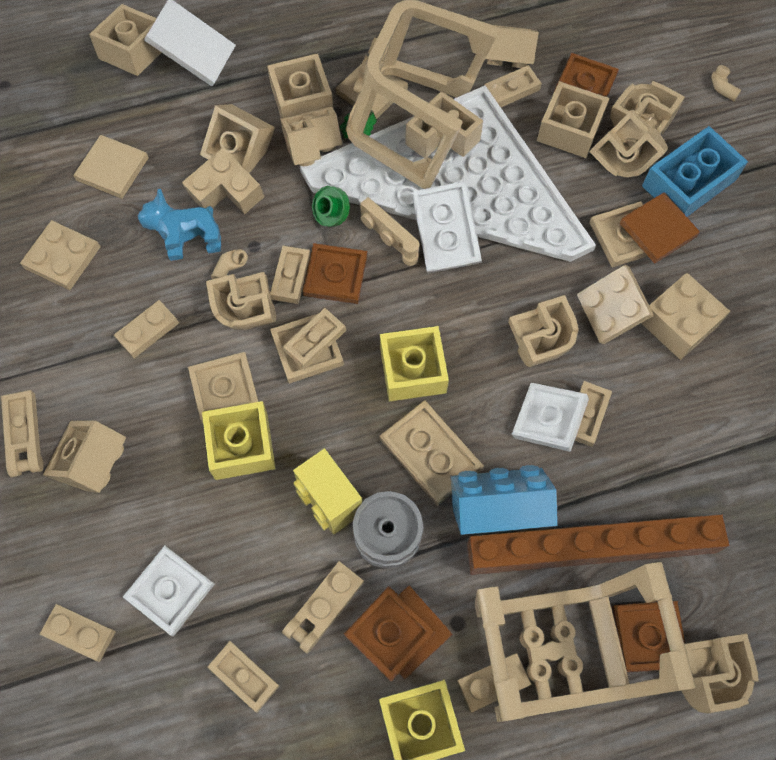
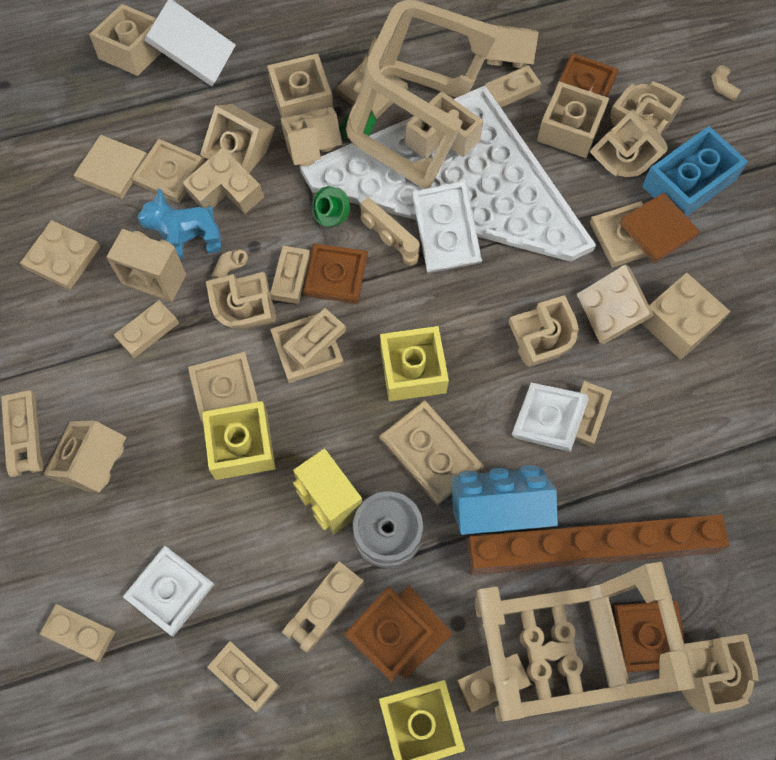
(147, 264): none -> tan brick
(166, 169): none -> tan tile

